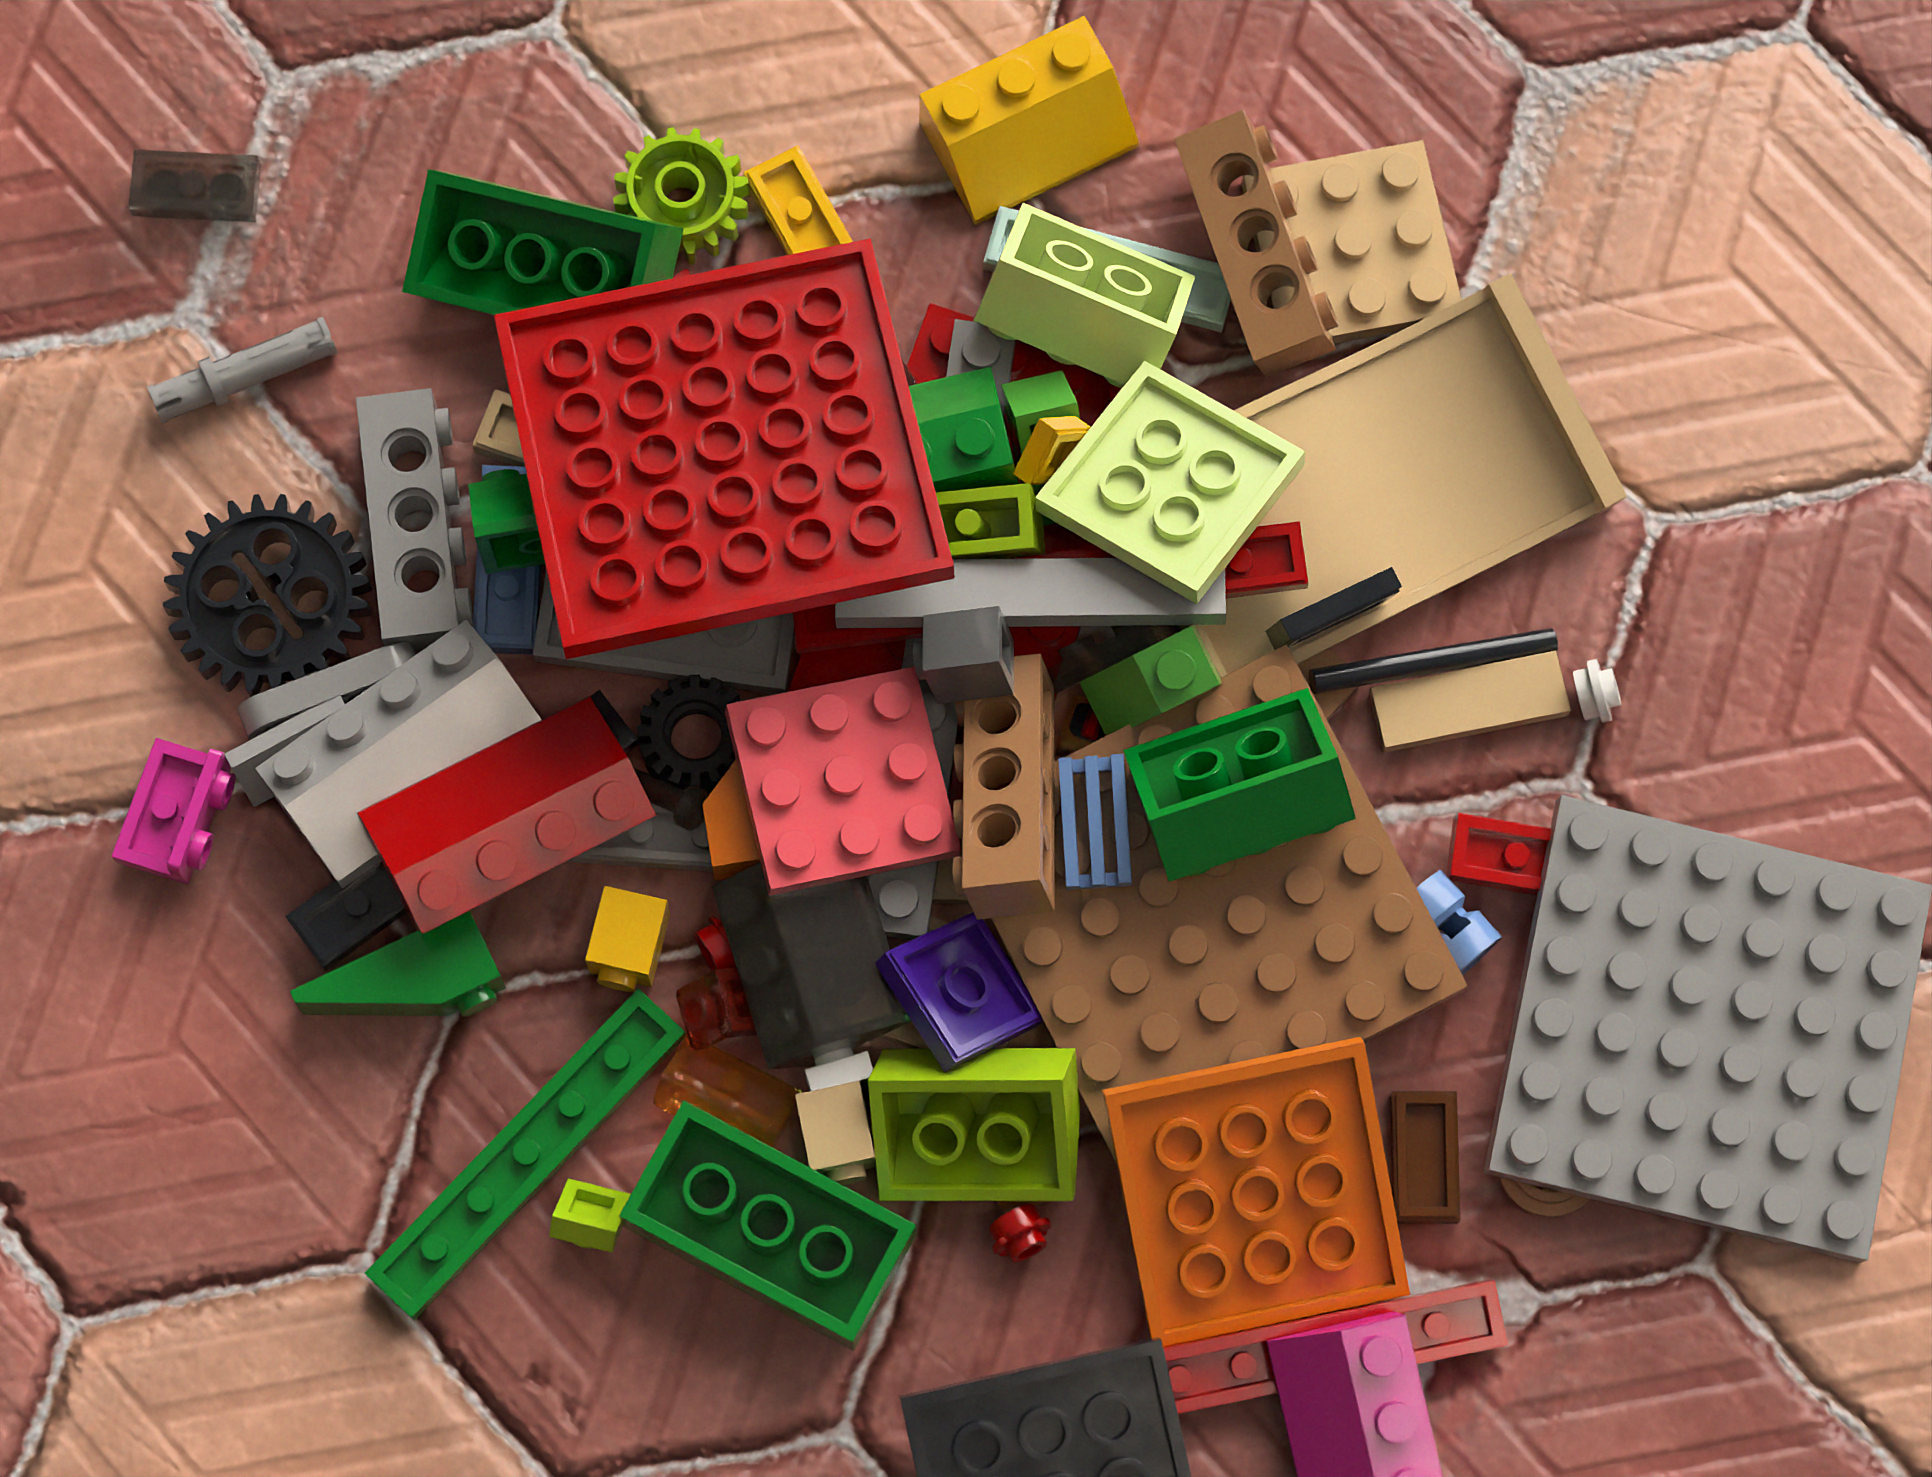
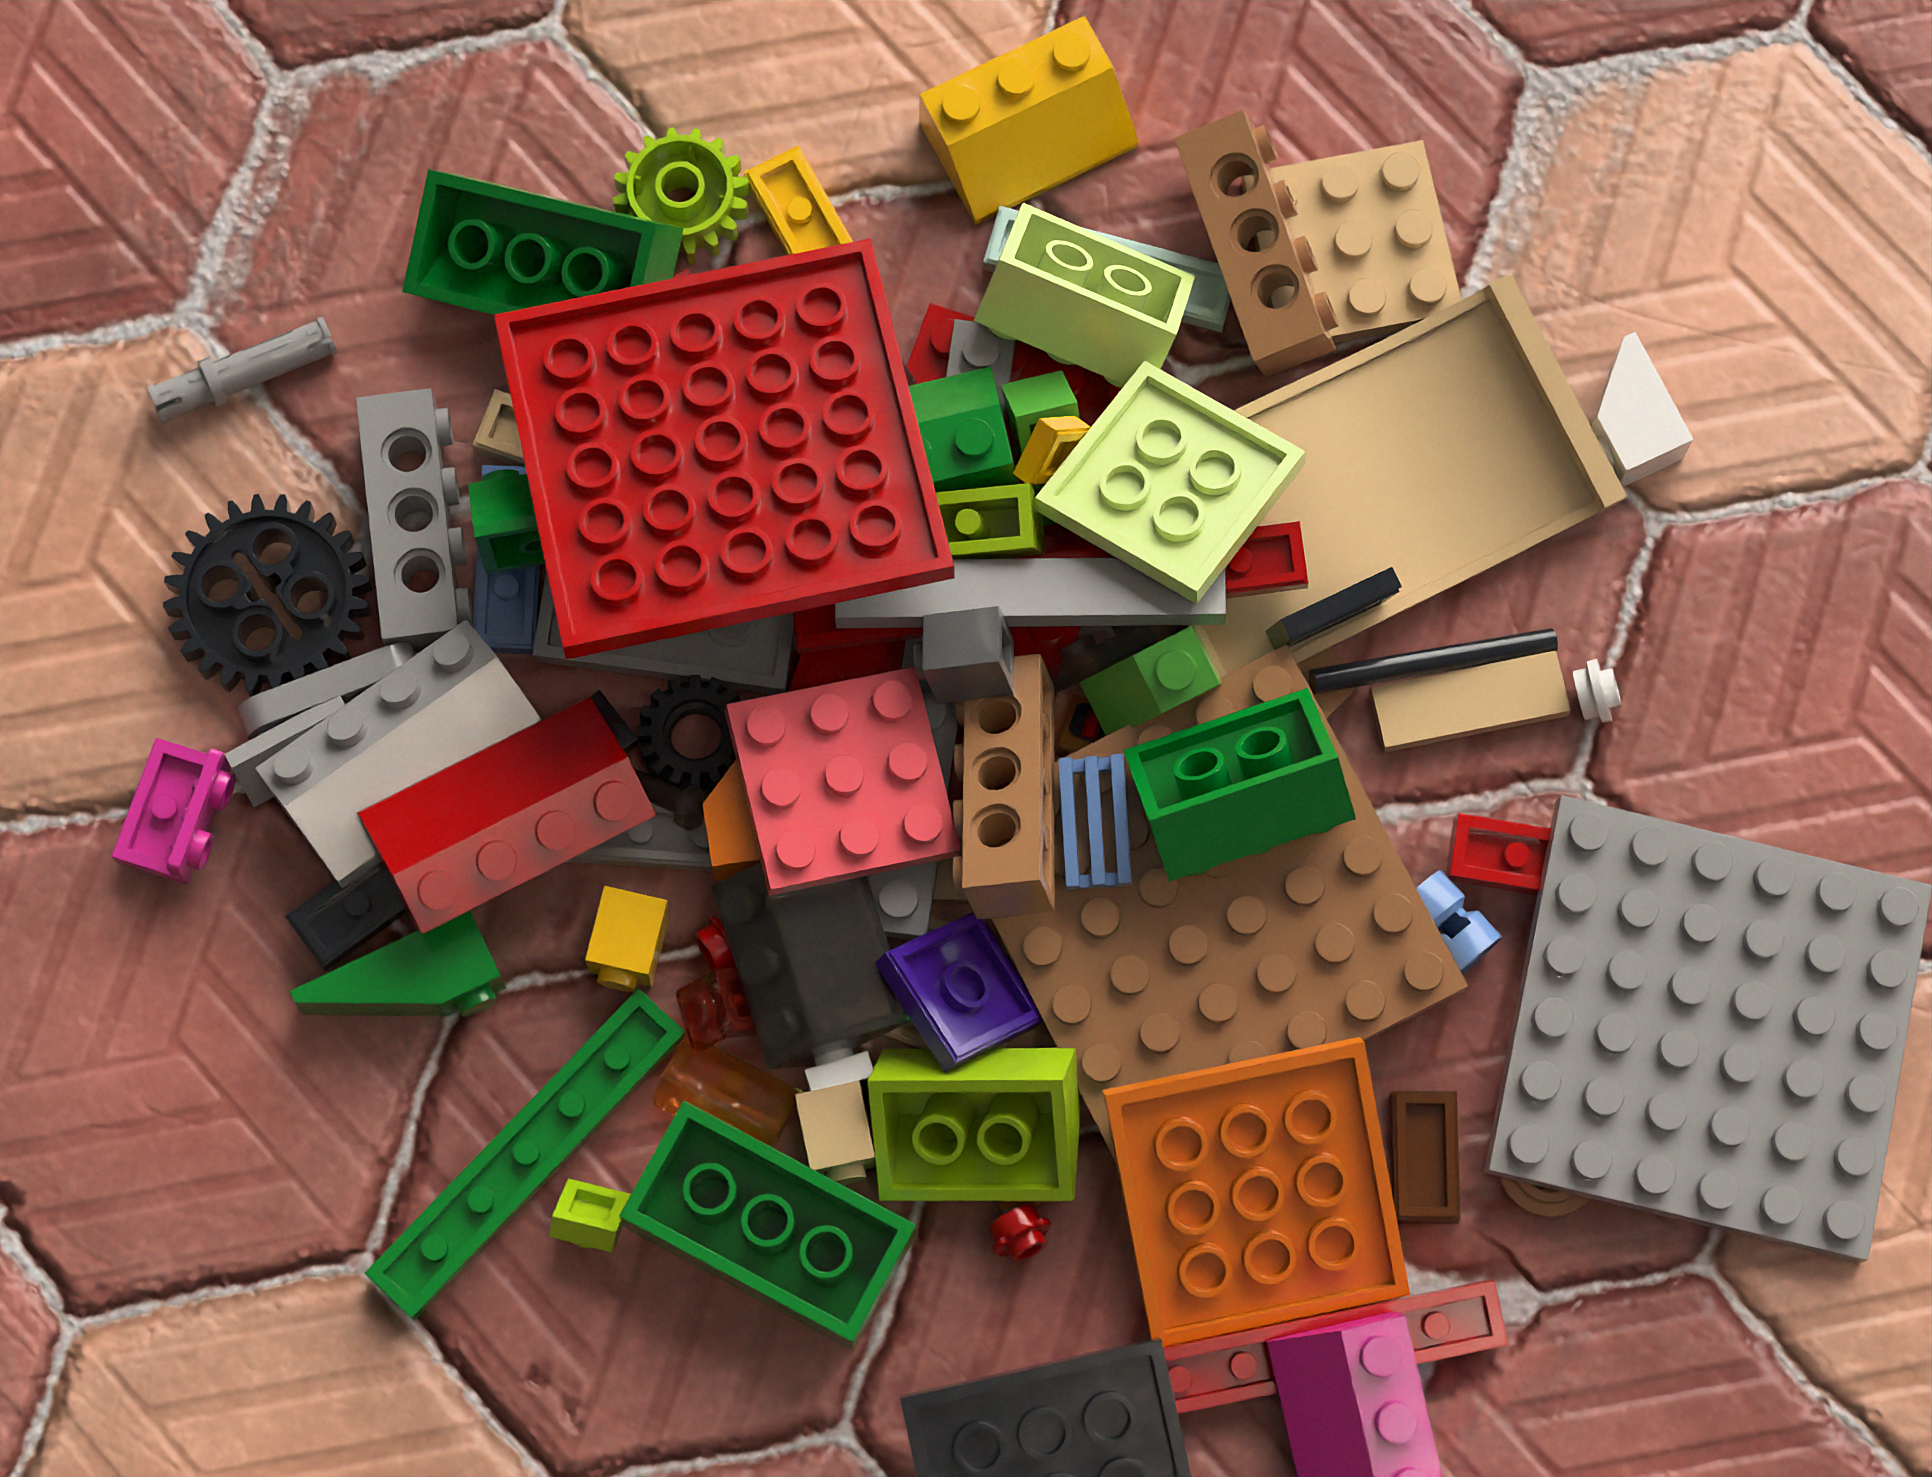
(194, 185): clear smoke plate -> none
(1637, 417): none -> white slope

